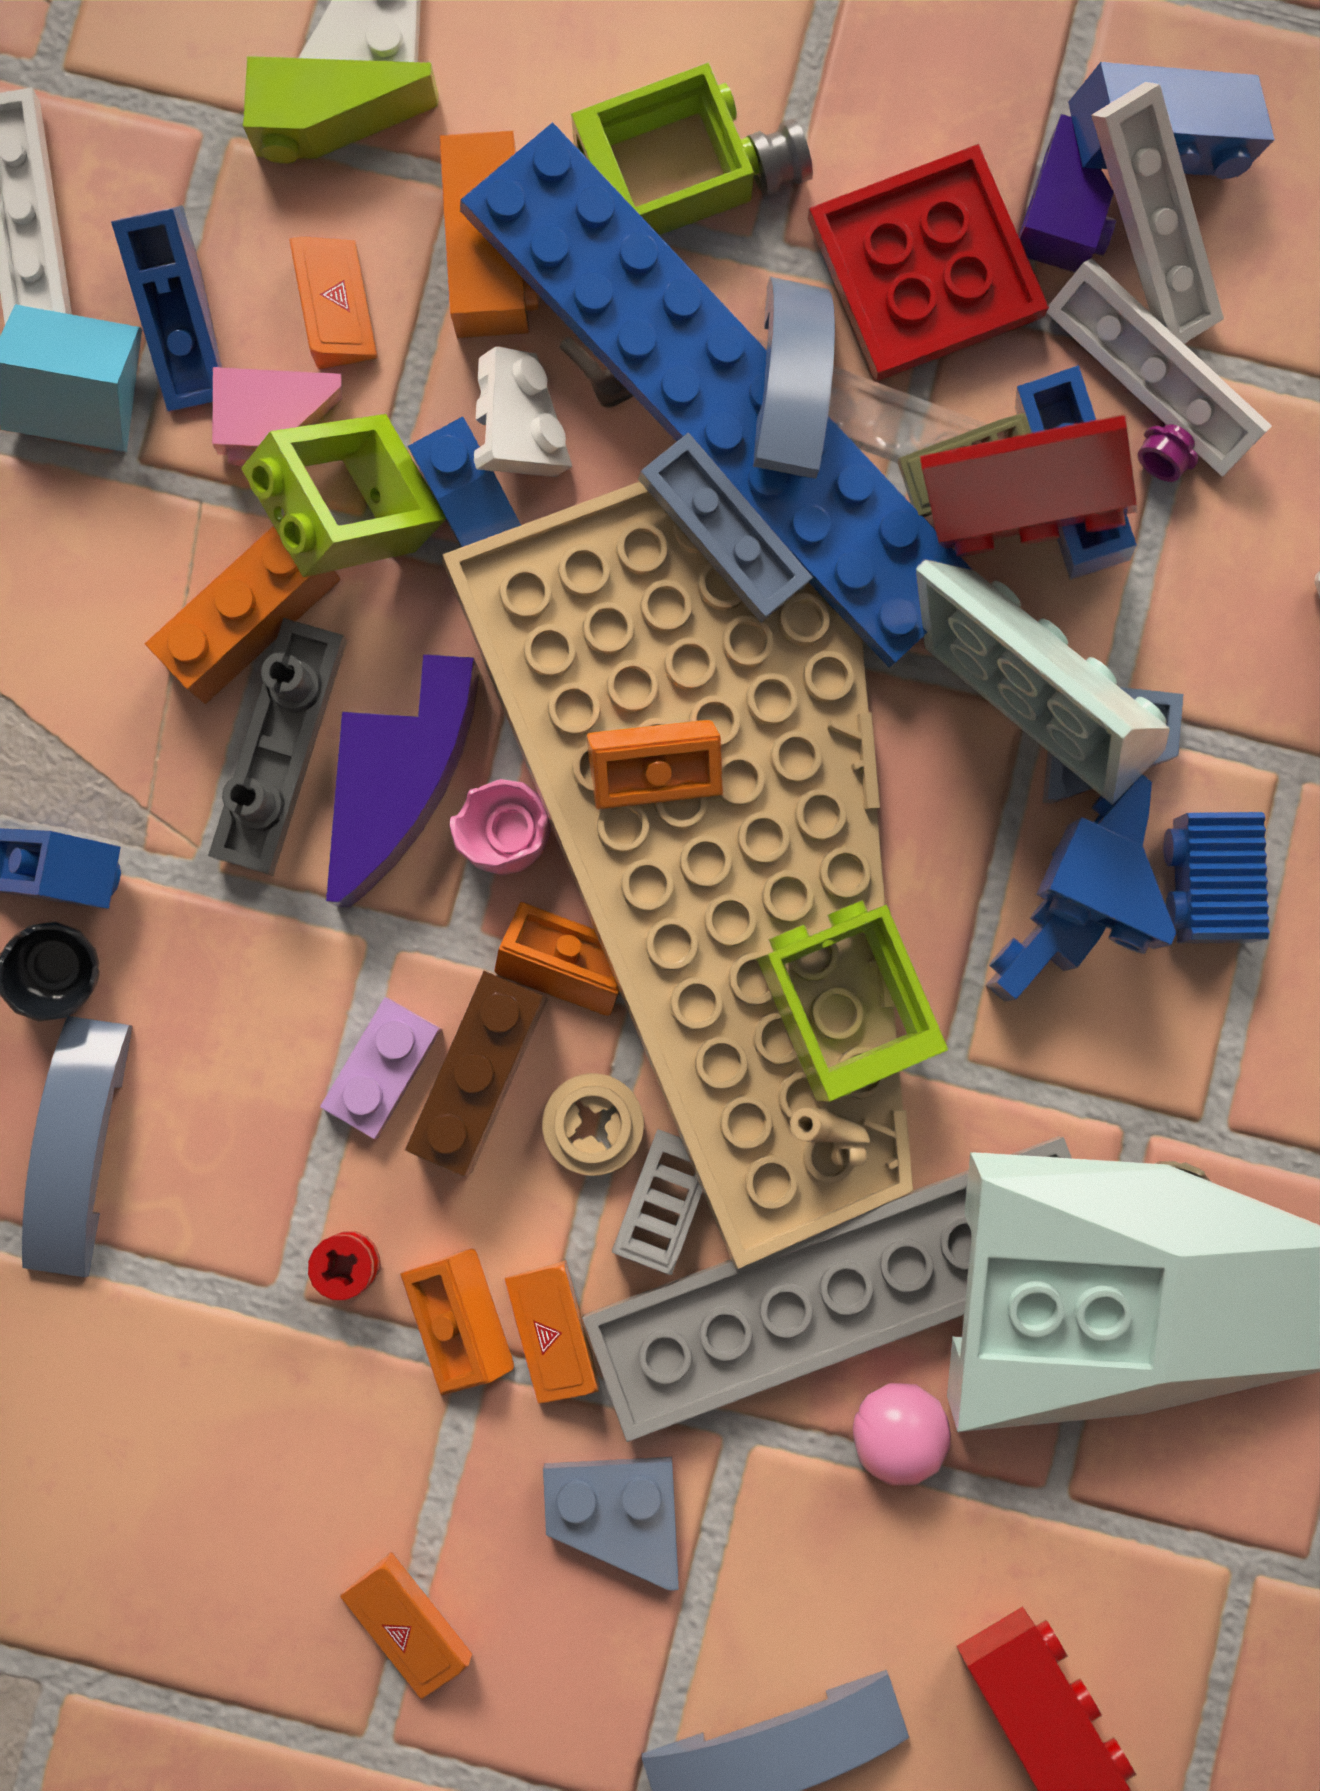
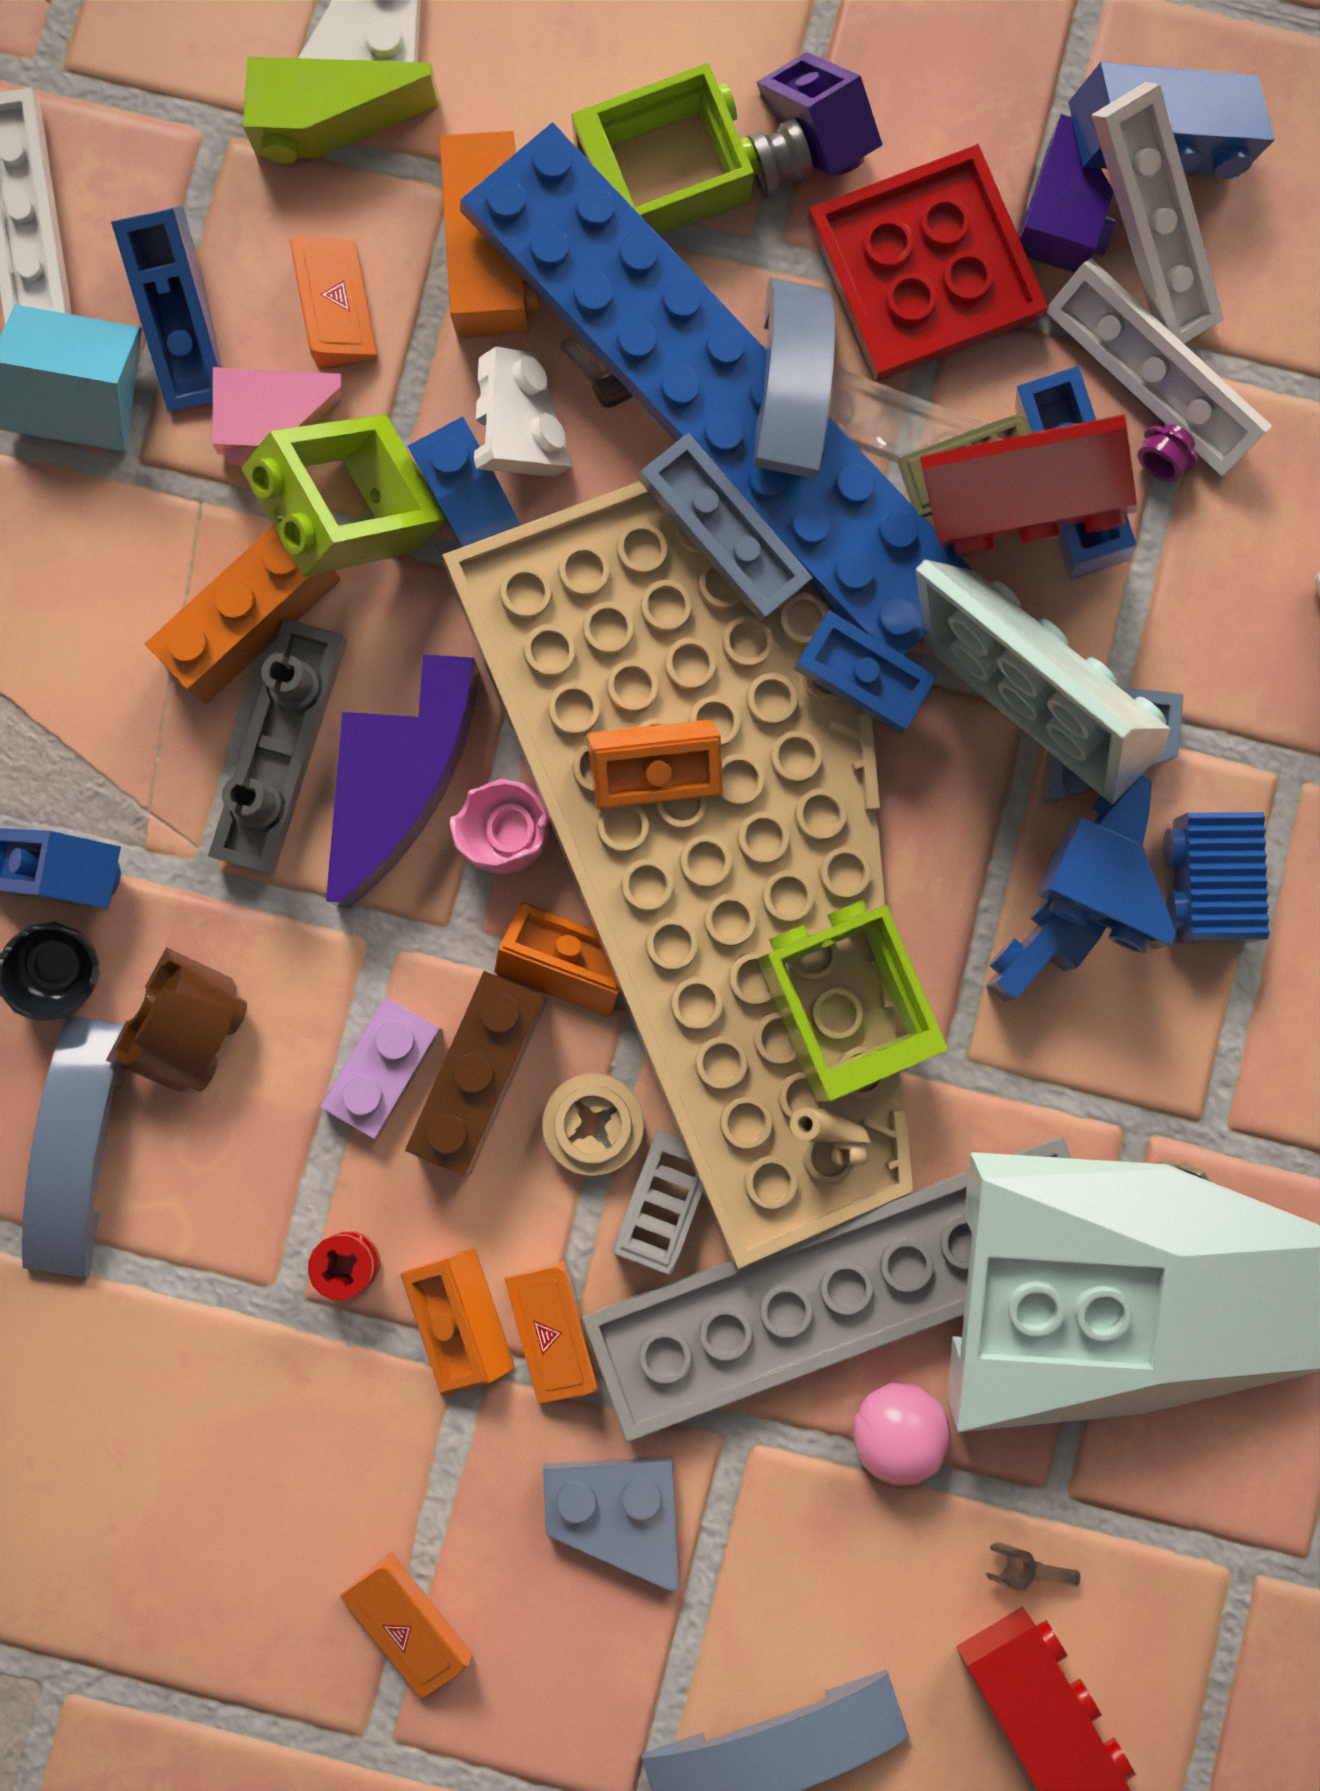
(179, 1024): none -> reddish brown cylinder
(829, 108): none -> dark purple slope
(865, 672): none -> blue plate
(1023, 1570): none -> clear smoke hand

